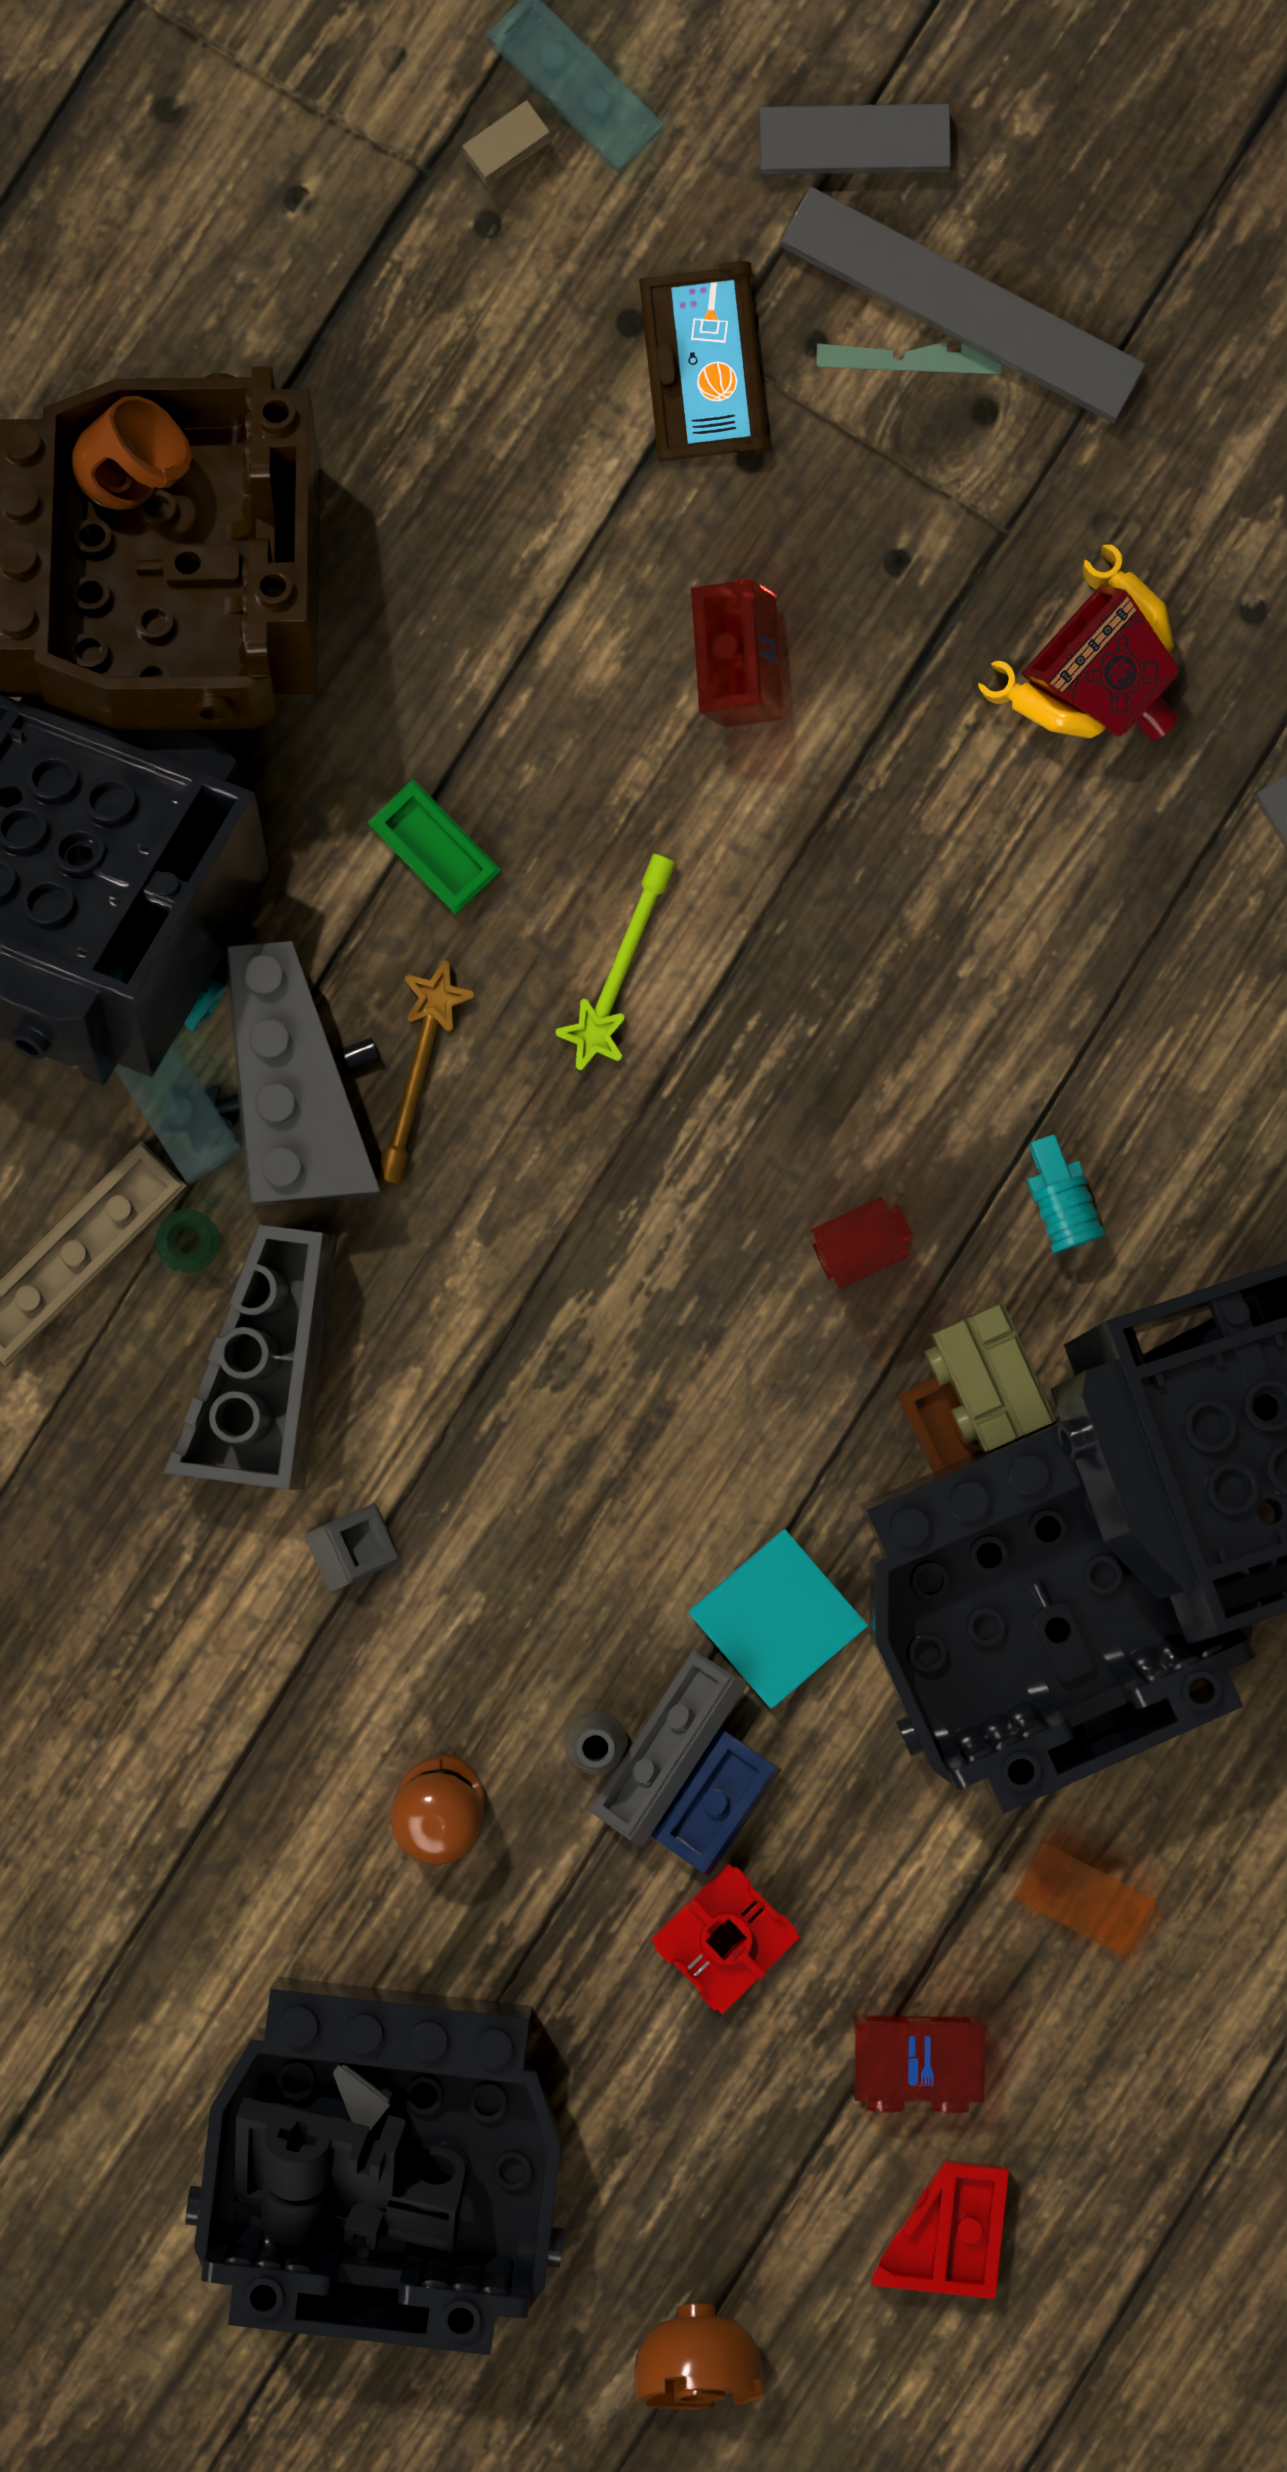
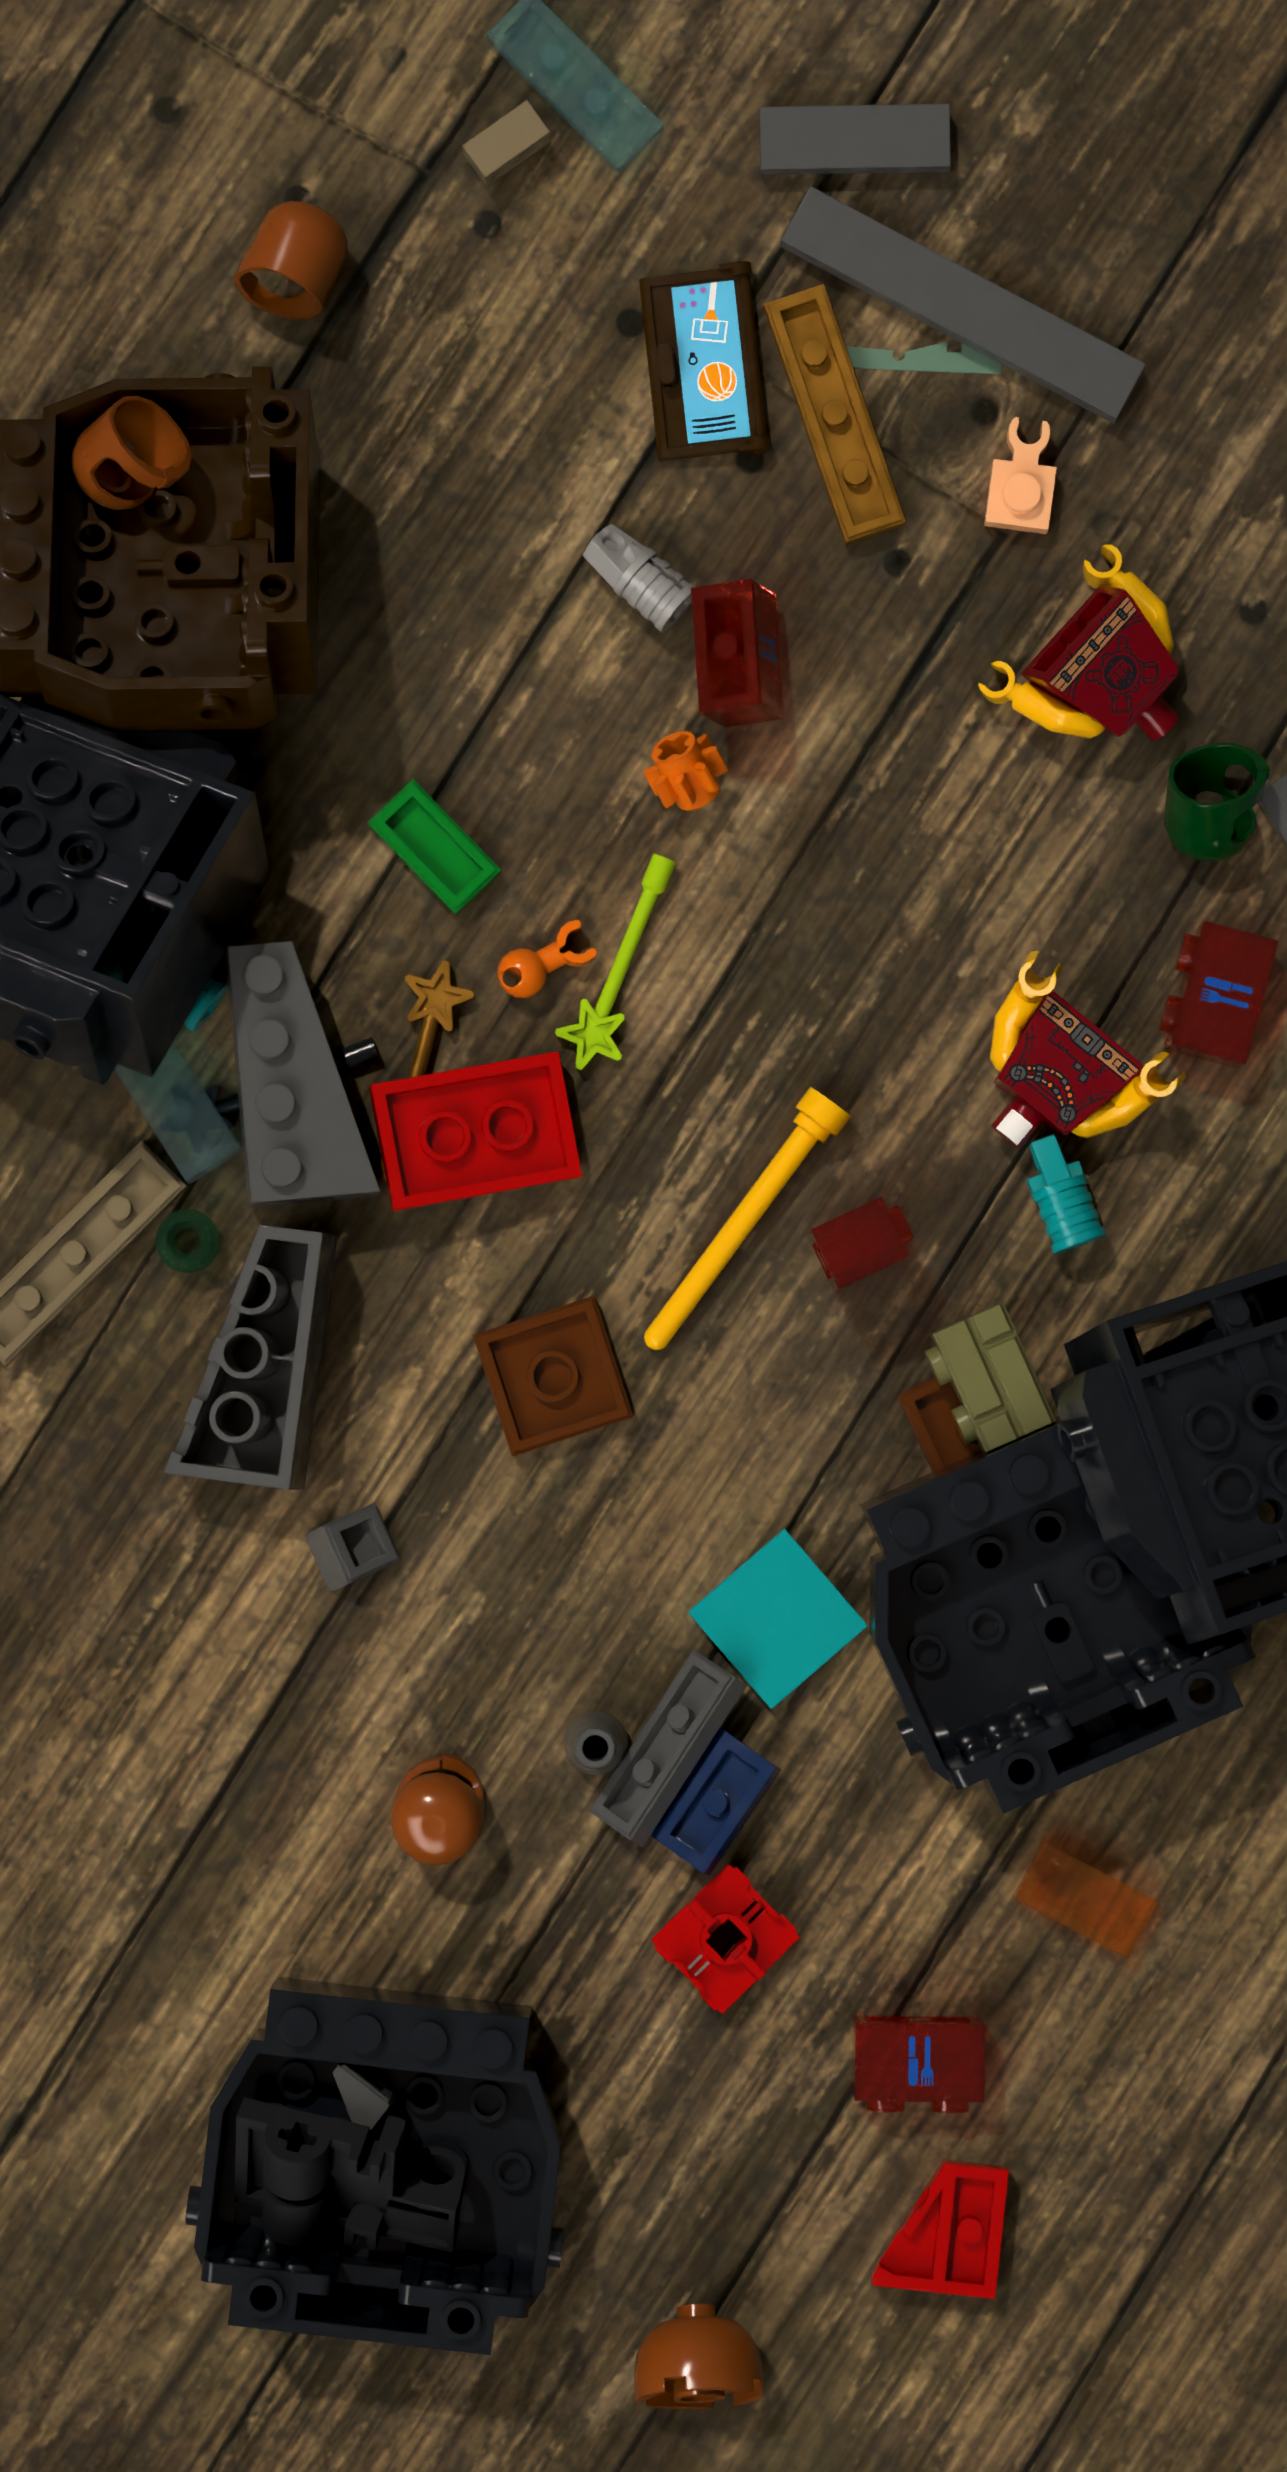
(300, 245): none -> dark orange helmet
(475, 1131): none -> red plate
(532, 967): none -> orange arm
(553, 1376): none -> reddish brown tile
(640, 576): none -> light grey hinge
(685, 770): none -> orange gear
(814, 1122): none -> yellow piece
(834, 414): none -> pearl gold tile
(1020, 488): none -> light nougat plate
(1064, 1067): none -> torso
(1206, 828): none -> dark green helmet
(1218, 994): none -> clear red brick

